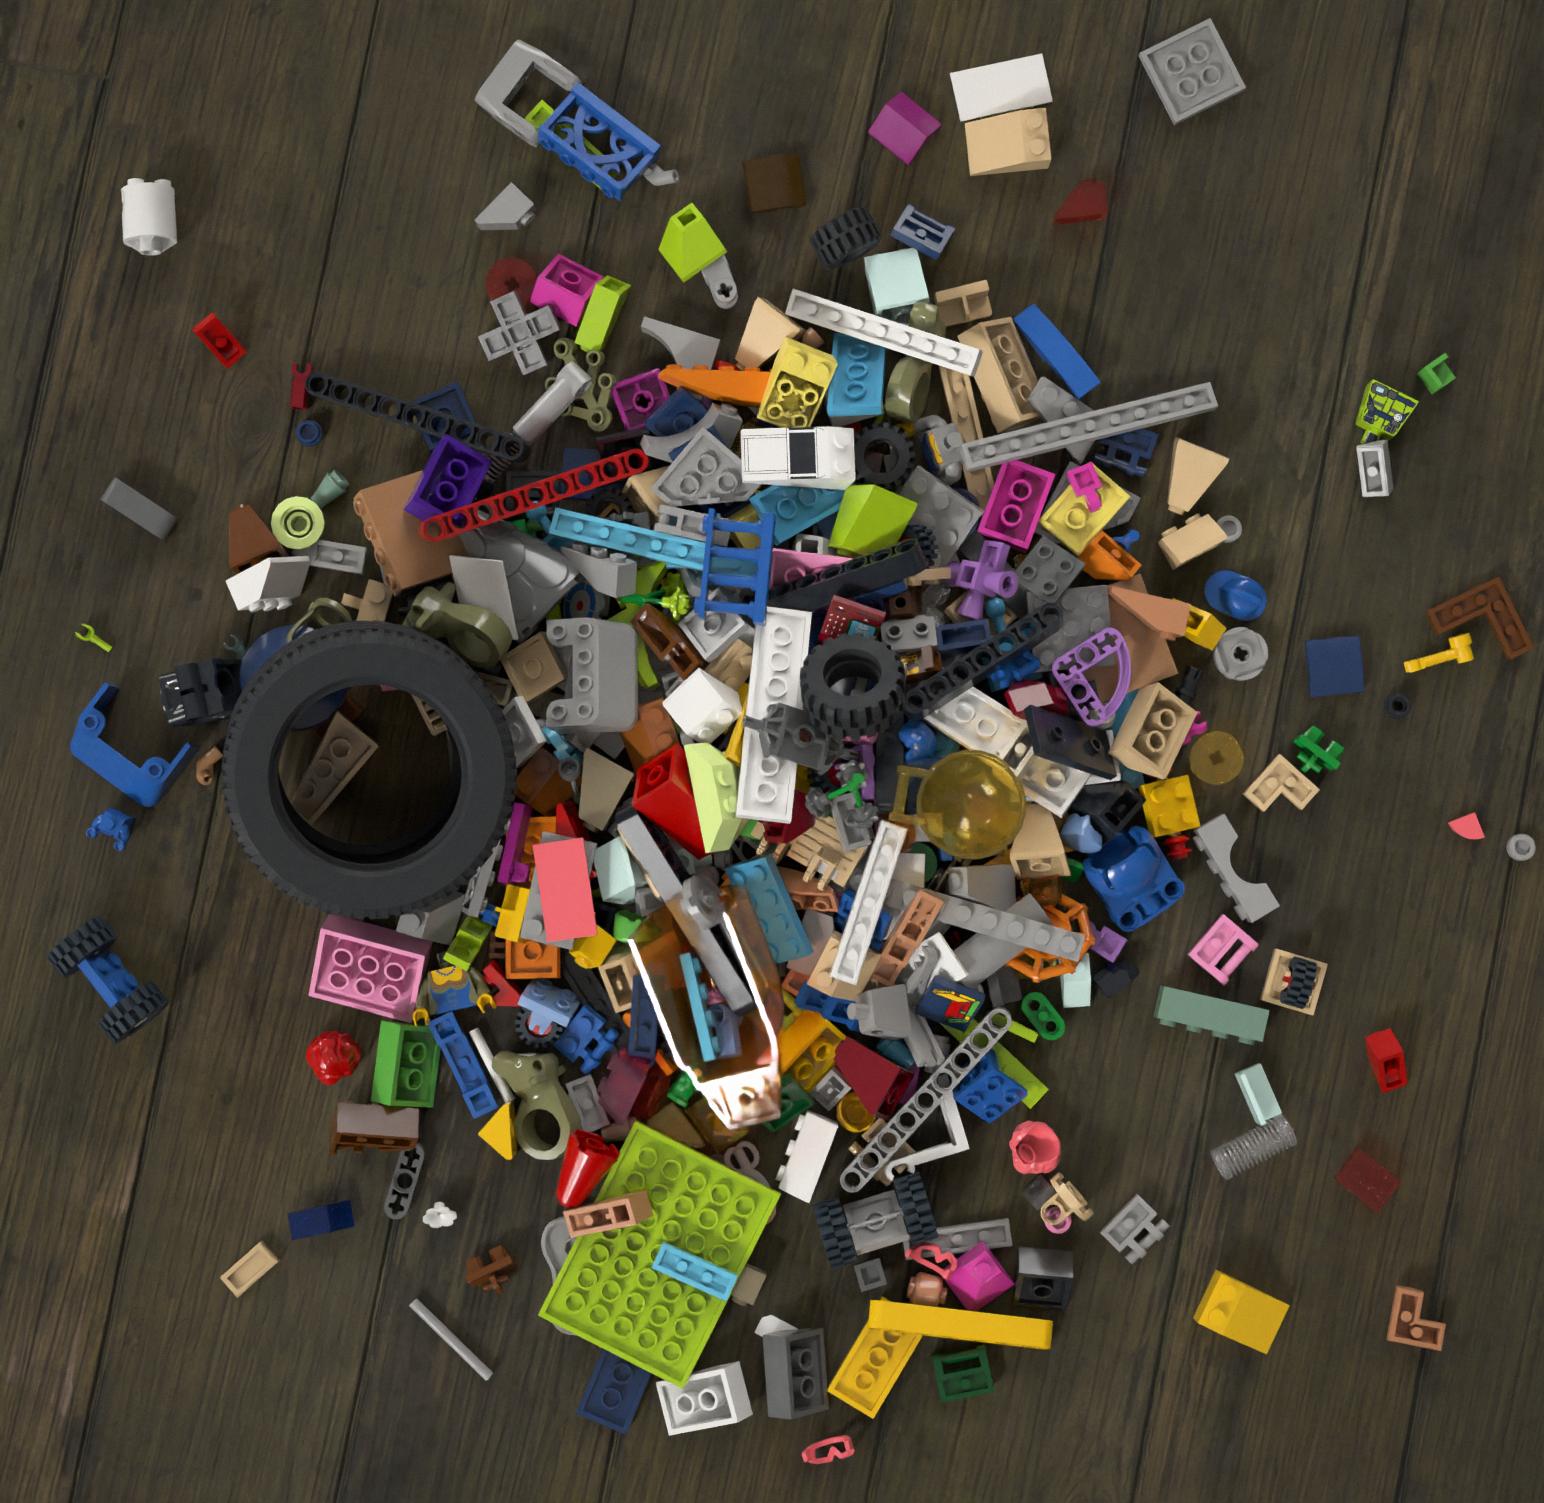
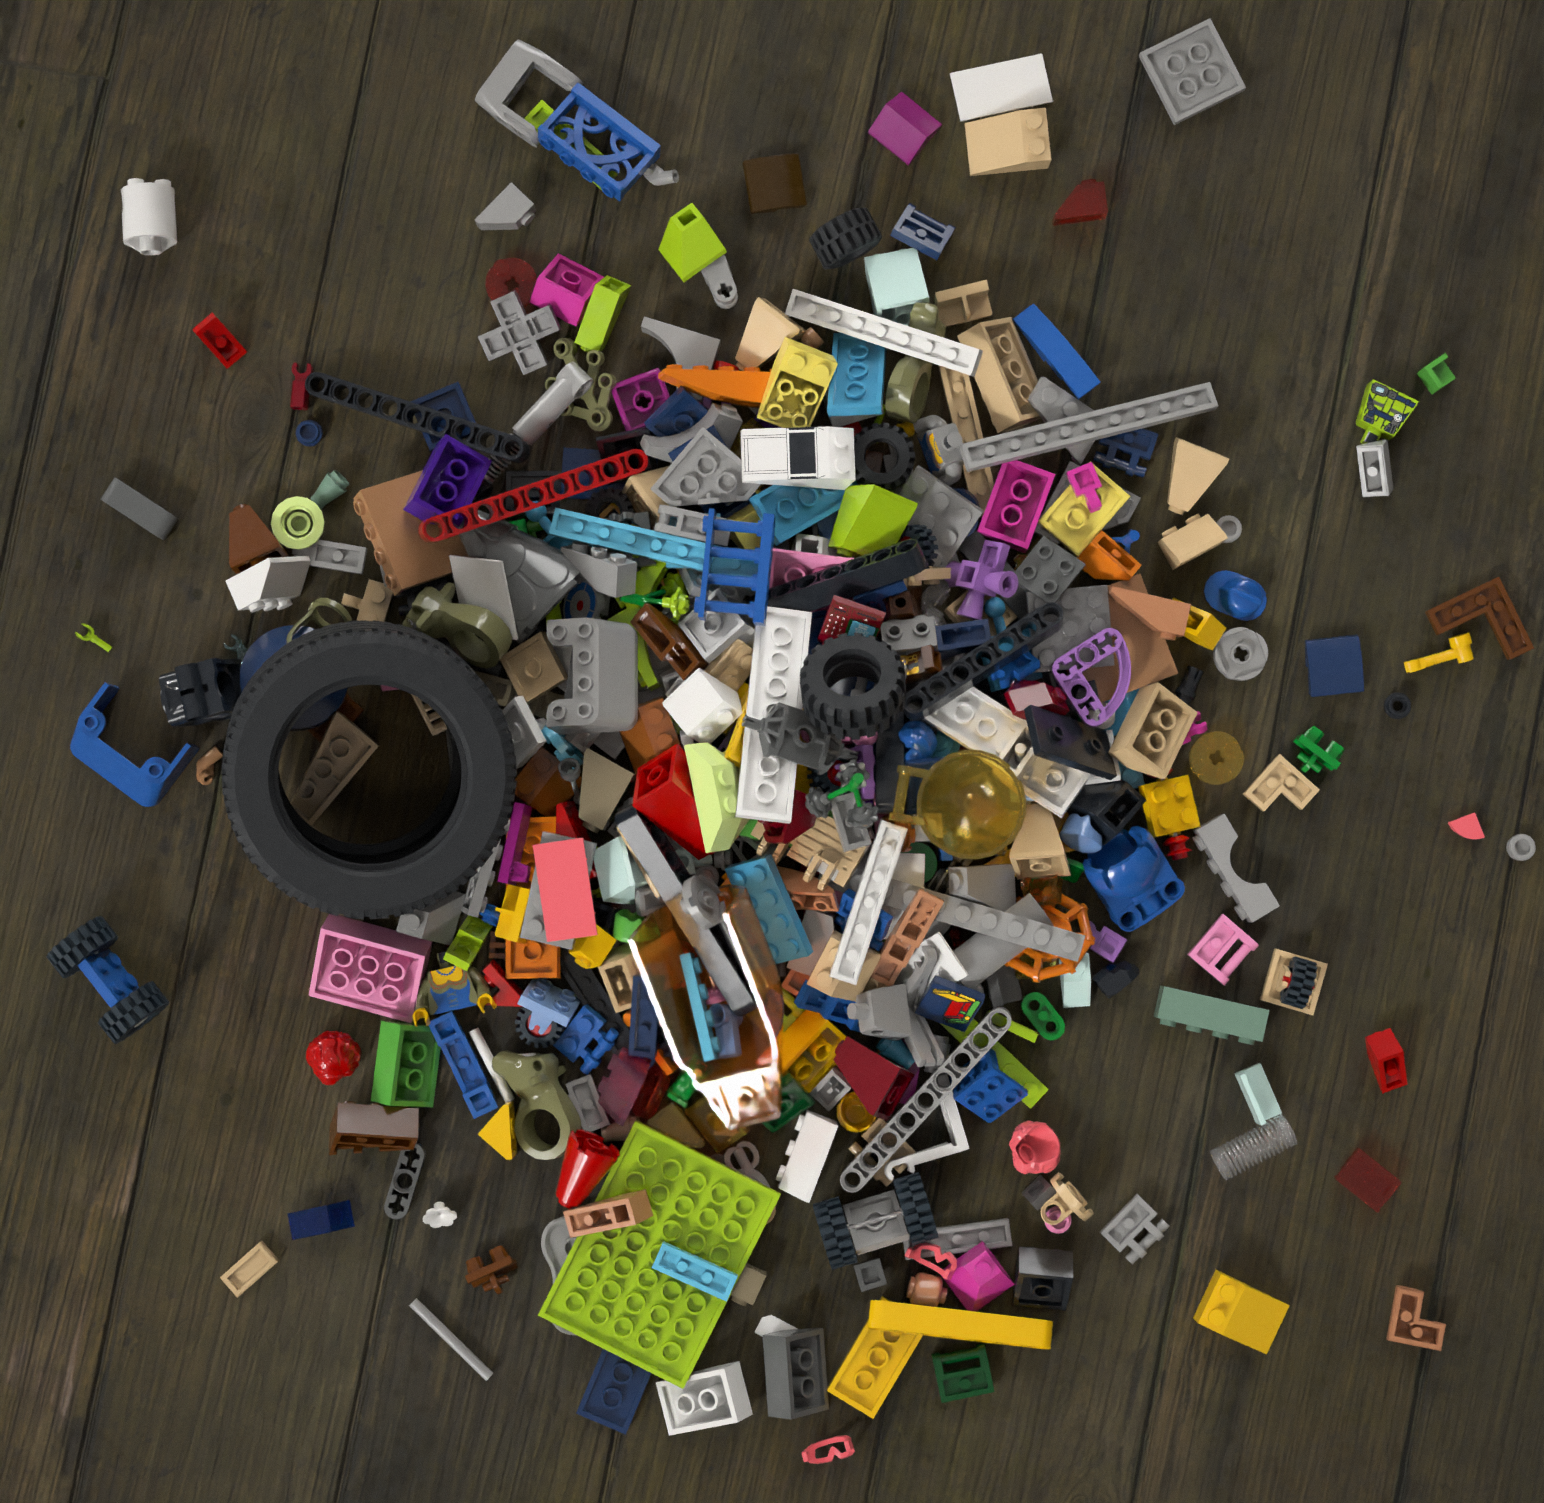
(113, 824): blue piece -> none

